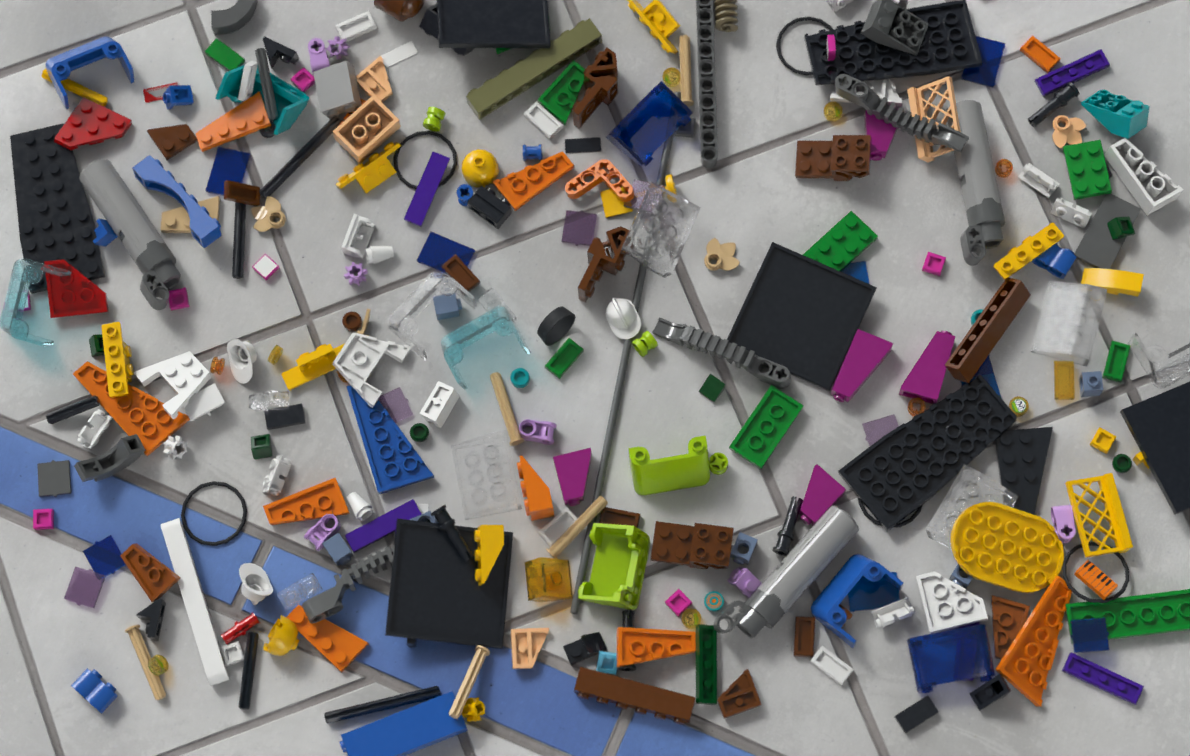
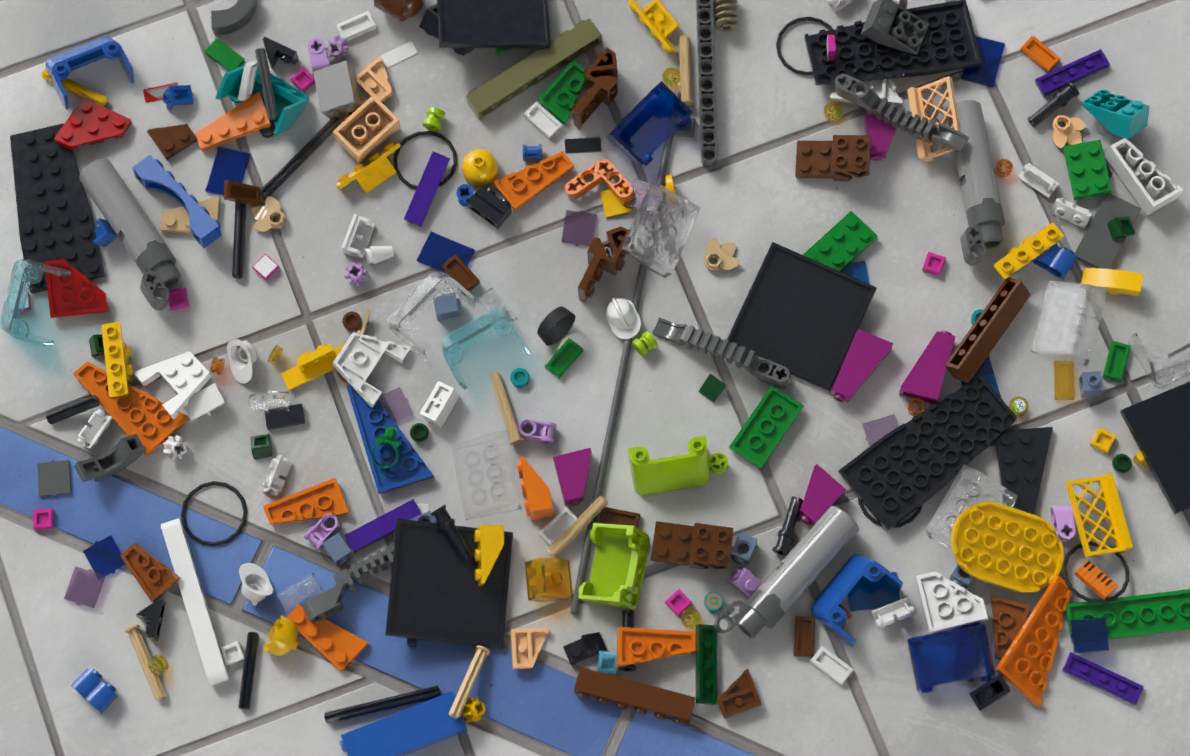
(240, 628): red pin -> none
(361, 508): white cone -> none
(390, 434): none -> green piece
(916, 714): black tile -> none

